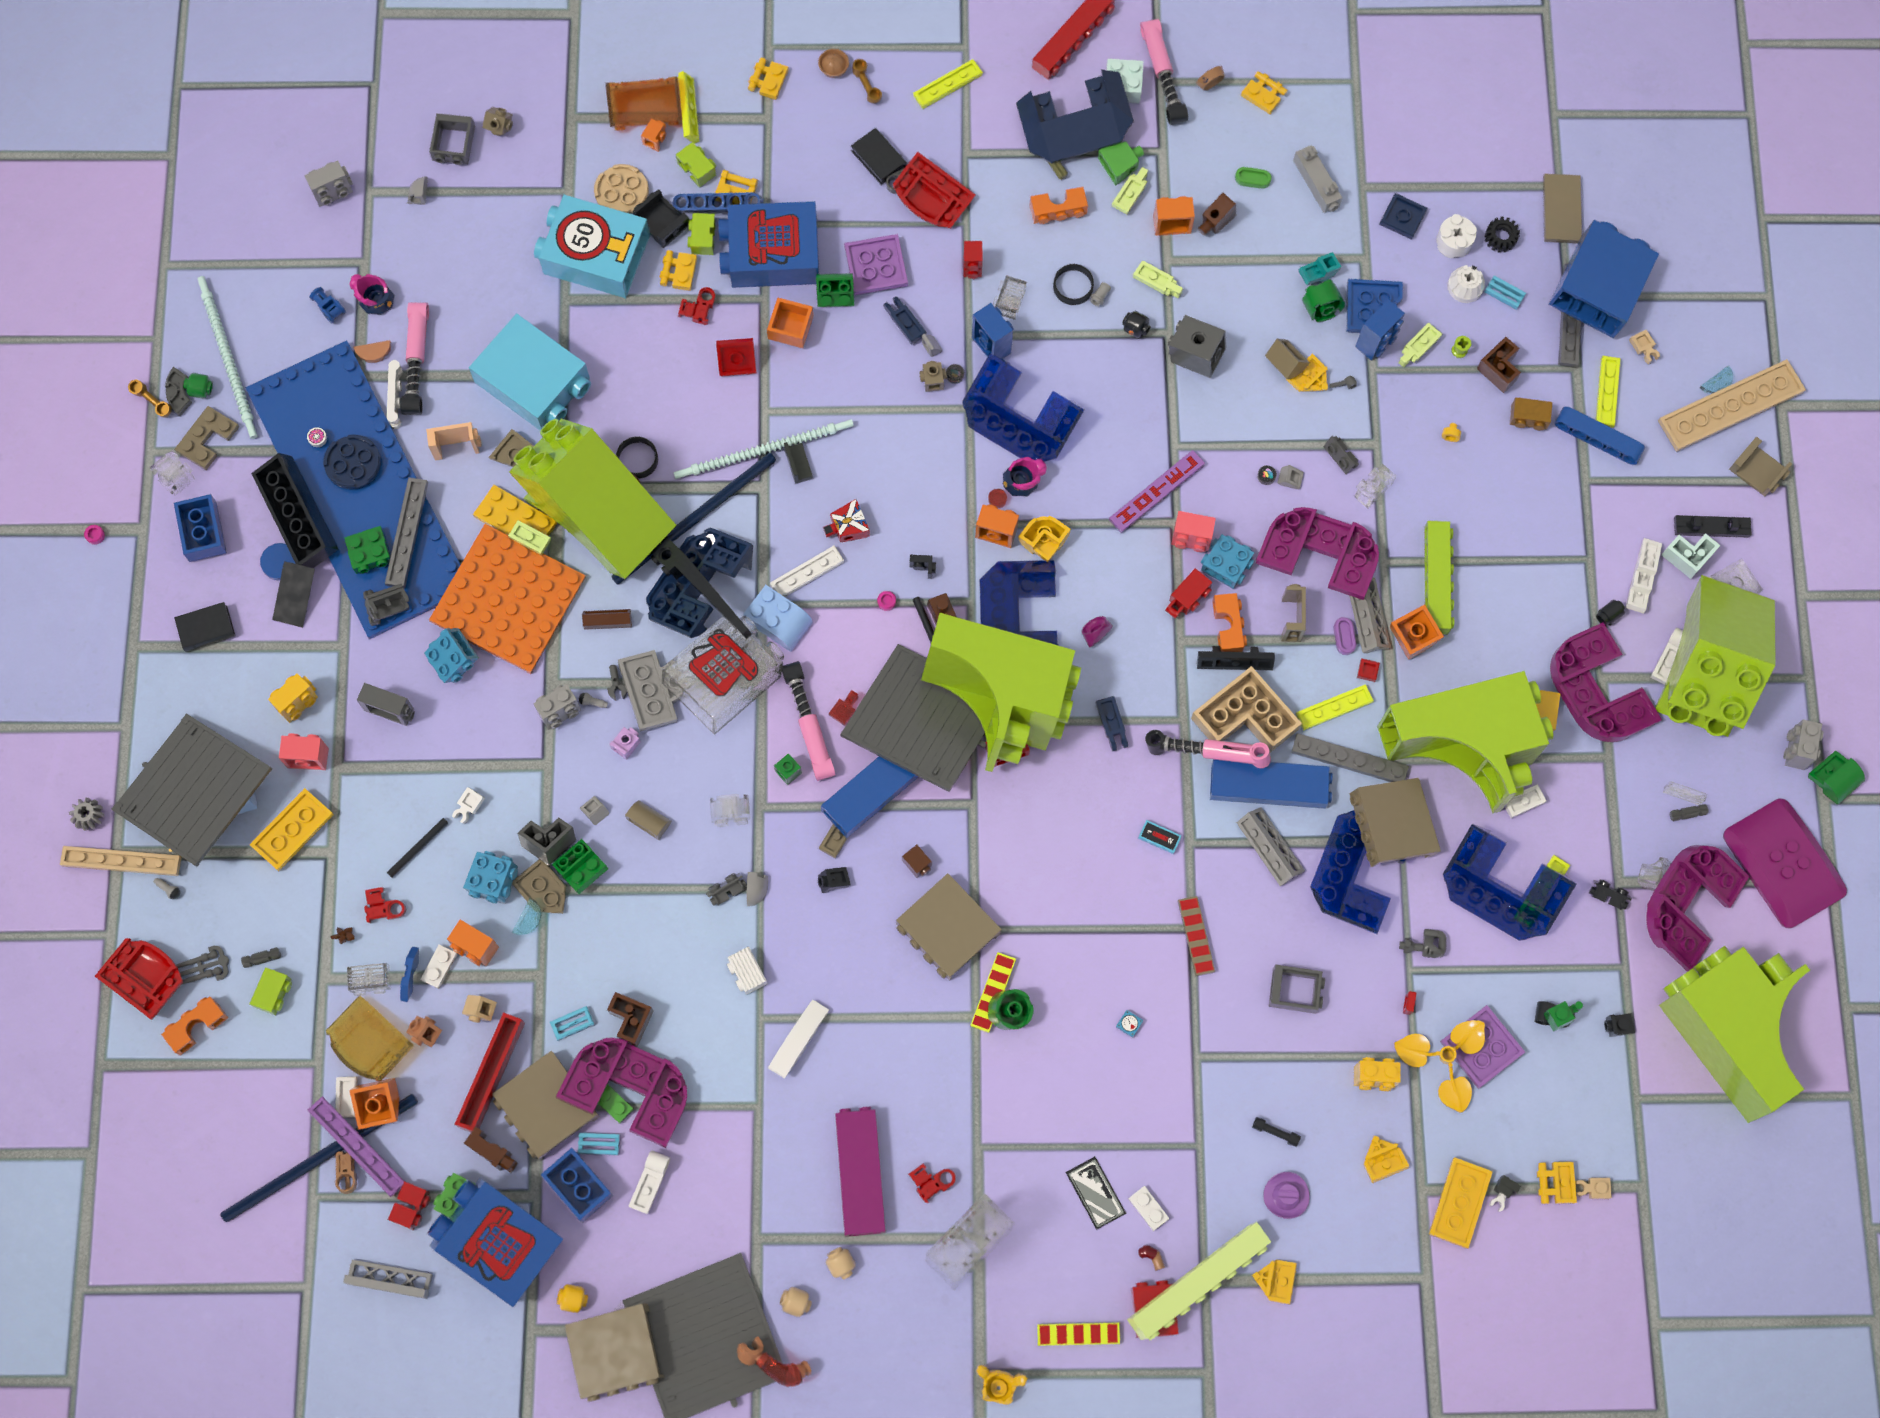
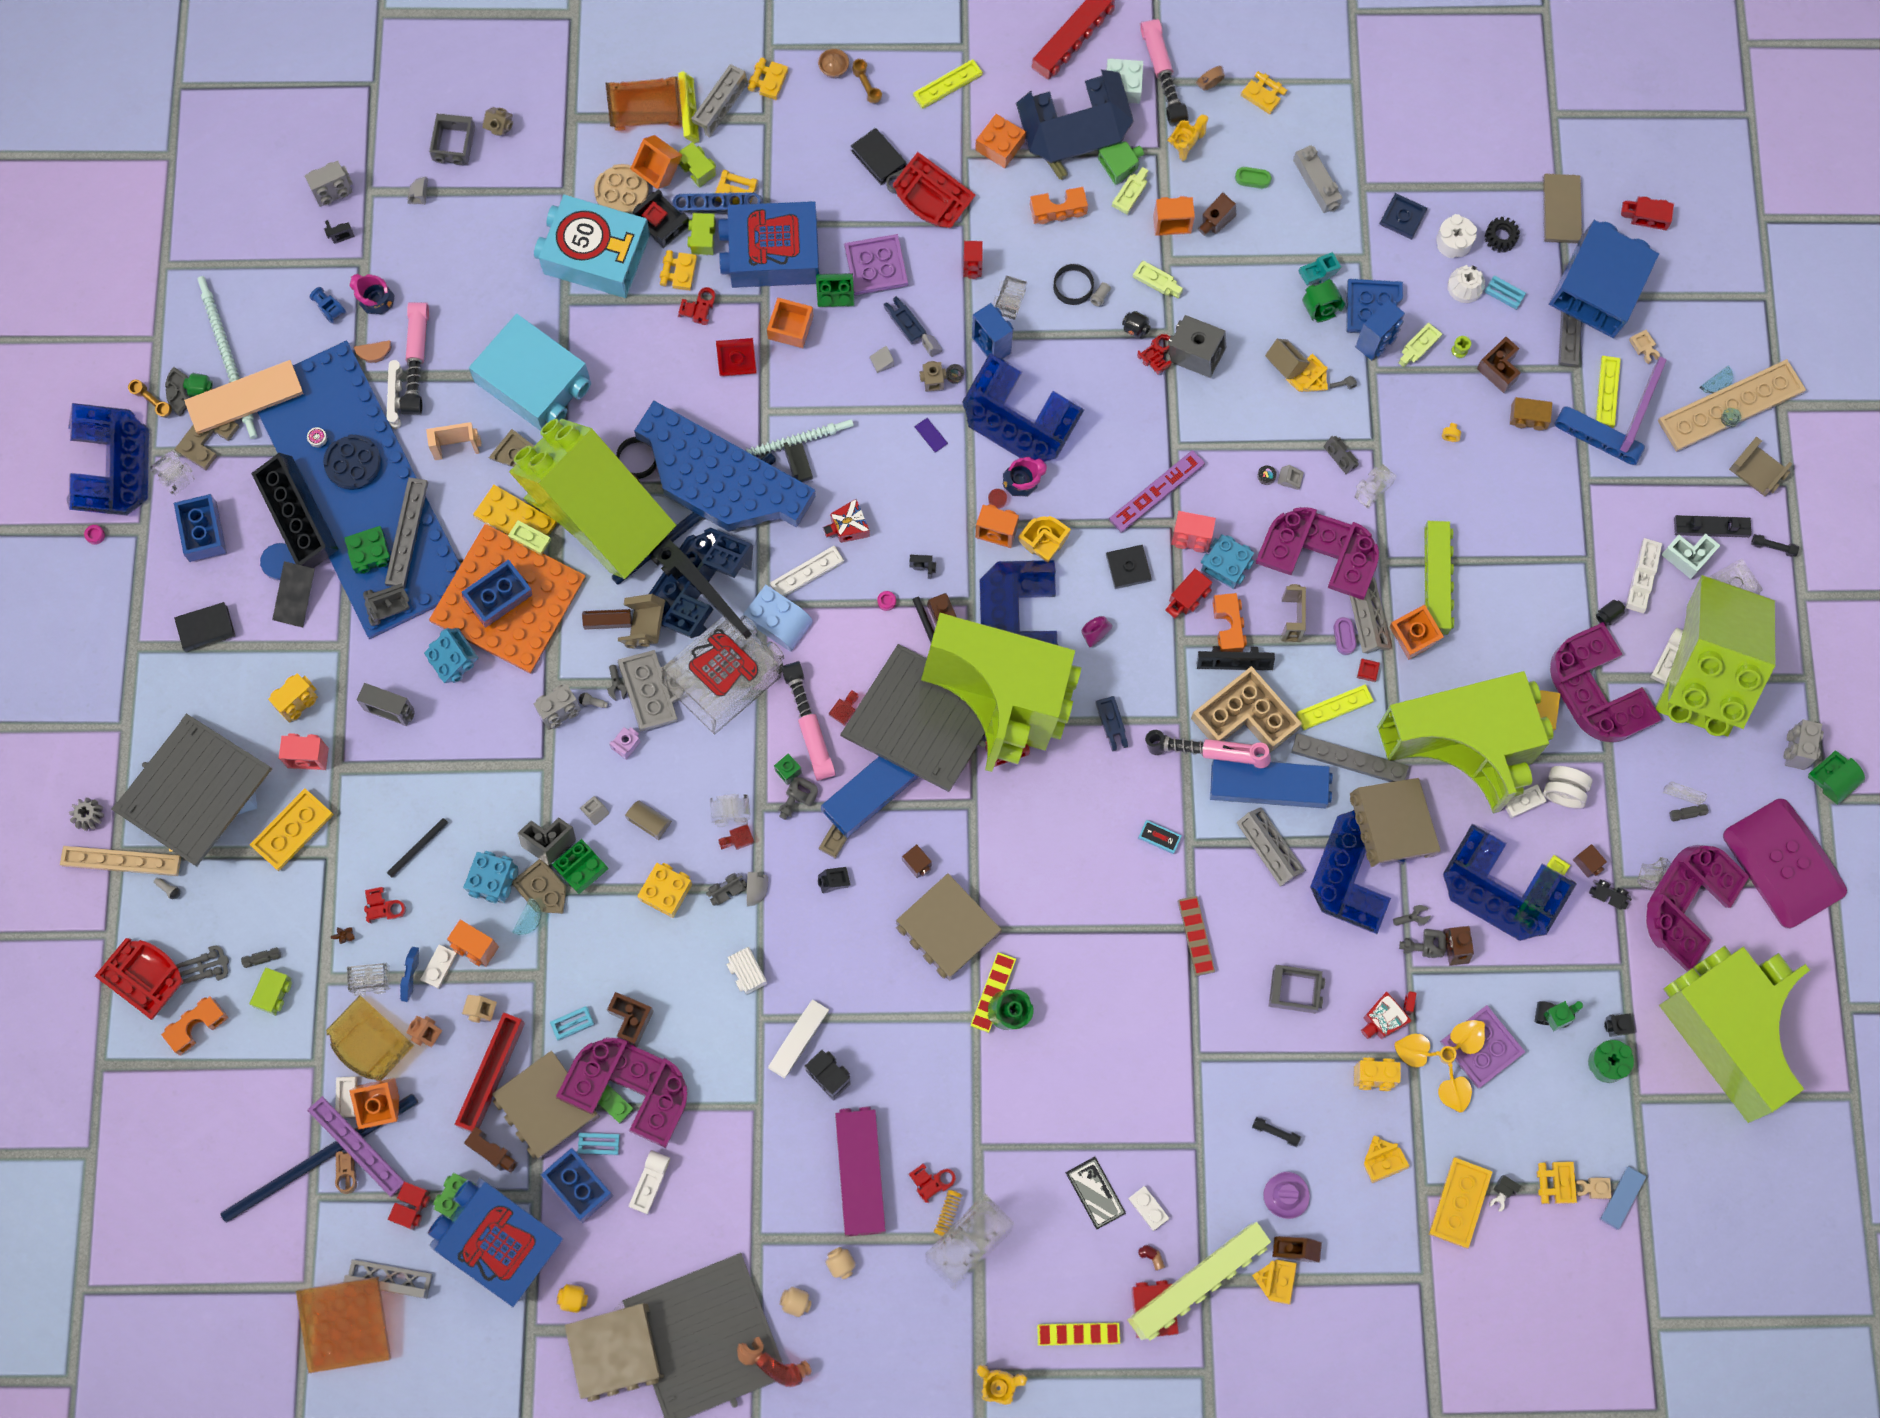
(126, 460): none -> clear blue slope
(243, 397): none -> light nougat tile
(339, 233): none -> black bracket
(343, 1325): none -> clear orange plate
(469, 802): white plate -> none
(496, 593): none -> blue brick
(645, 621): none -> dark tan panel
(654, 134): orange brick -> none
(654, 214): none -> red tile
(656, 161): none -> orange piece
(665, 889): none -> yellow brick
(717, 475): none -> blue brick
(720, 99): none -> light grey fence
(739, 837): none -> clear red plate
(795, 794): none -> dark grey piece
(827, 1074): none -> black brick
(882, 360): none -> light grey slope
(931, 435): none -> dark purple sticker
(953, 1193): none -> yellow piece
(1000, 140): none -> orange brick
(1128, 566): none -> black plate
(1129, 1023): tile -> none
(1155, 358): none -> red piece
(1187, 135): none -> yellow hair
(1297, 1249): none -> reddish brown slope
(1384, 1018): none -> torso
(1413, 917): none -> dark grey bar
(1459, 944): none -> reddish brown torso
(1567, 787): none -> white wheel
(1590, 861): none -> reddish brown brick
(1620, 1055): none -> green brick
(1622, 1198): none -> medium blue tile
(1643, 404): none -> medium lavender tile
(1649, 212): none -> red brick
(1731, 417): none -> clear light blue tile
(1759, 541): none -> black bar

